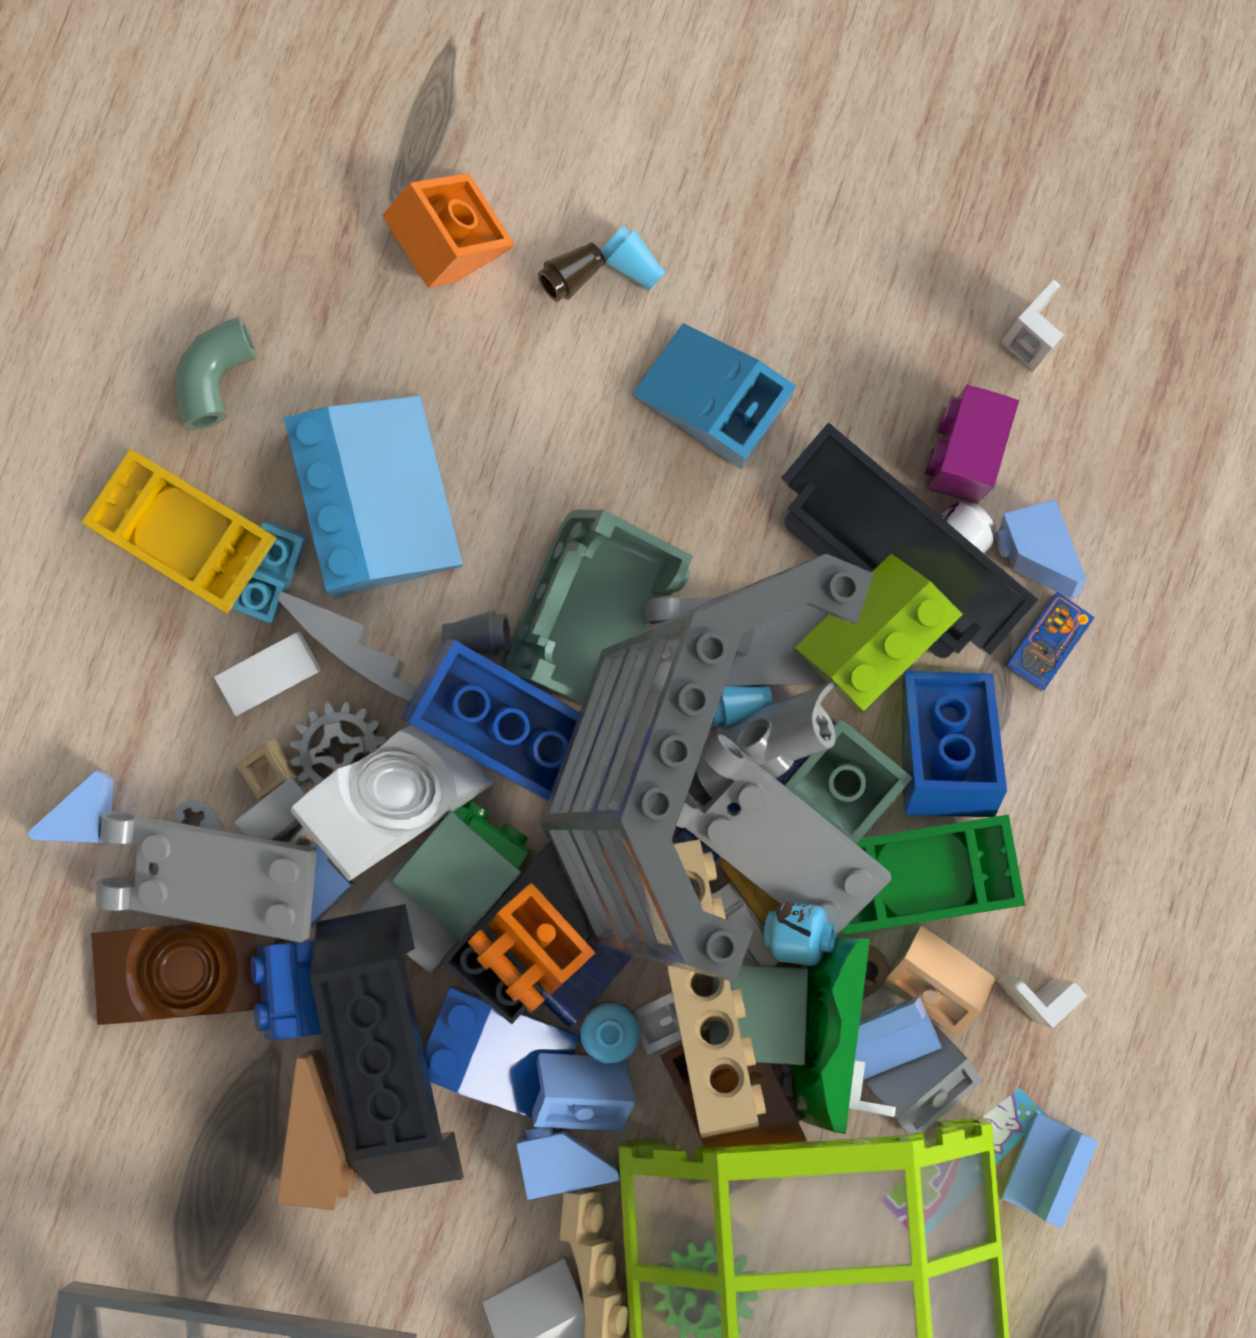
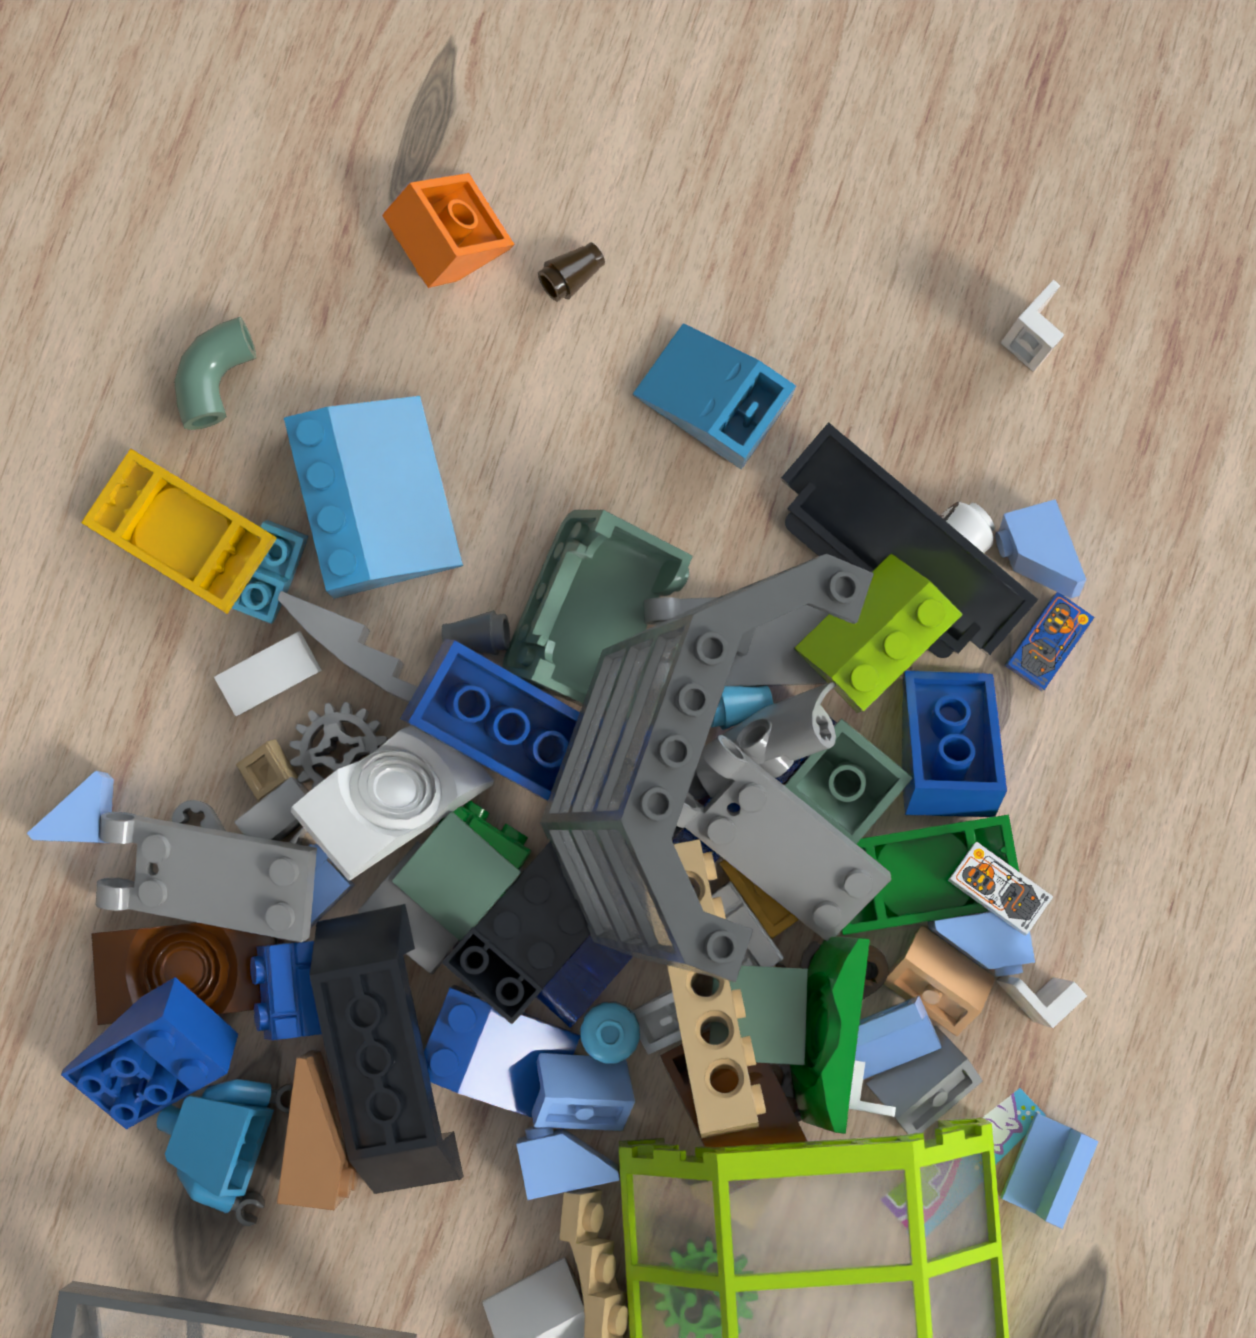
(154, 1055): none -> blue slope
(219, 1142): none -> dark azure torso
(540, 943): orange brick -> none
(632, 258): medium azure cone -> none
(799, 933): medium azure head -> none
(972, 443): magenta brick -> none
(987, 941): none -> light blue slope
(1000, 888): none -> tile

